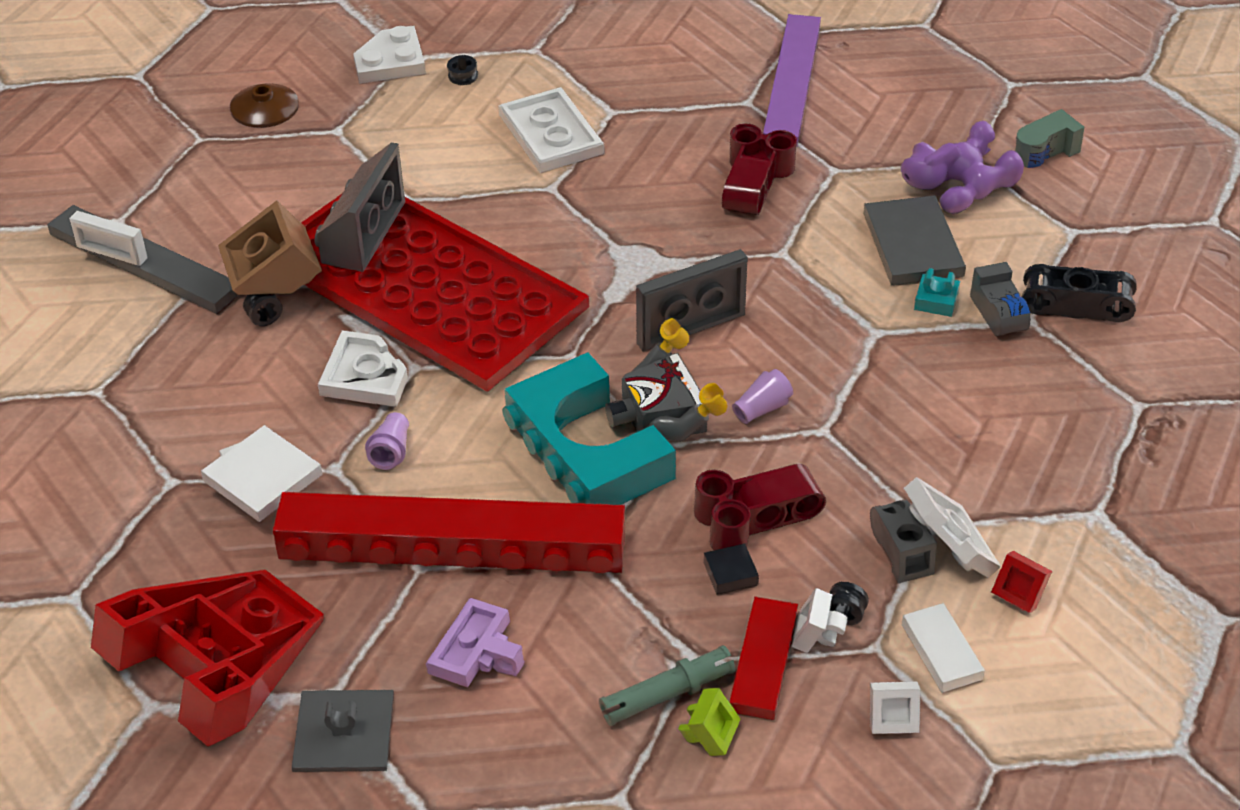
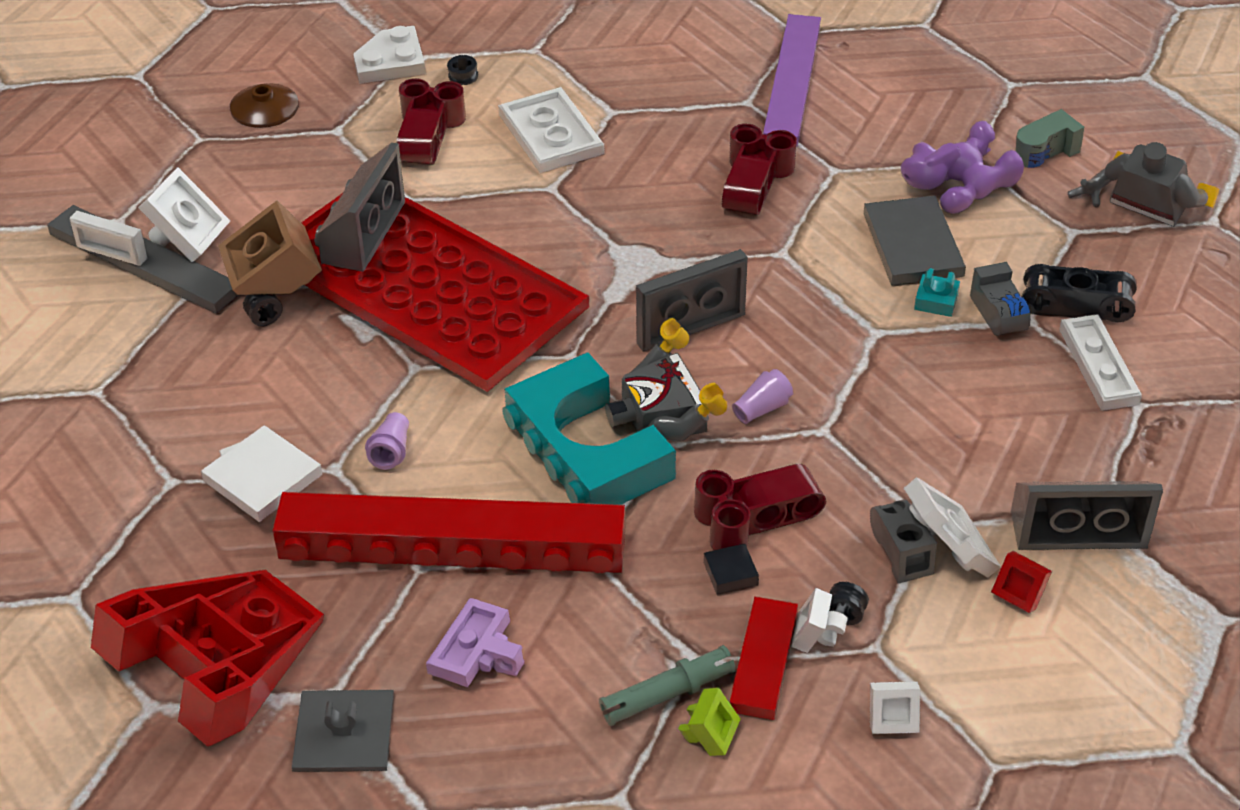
(183, 215): none -> white tile
(363, 371): white plate -> none
(426, 117): none -> dark red piece
(943, 647): white tile -> none
(1085, 514): none -> dark grey slope
(1091, 187): none -> dark grey bar
(1100, 362): none -> white tile
(1156, 184): none -> dark grey torso

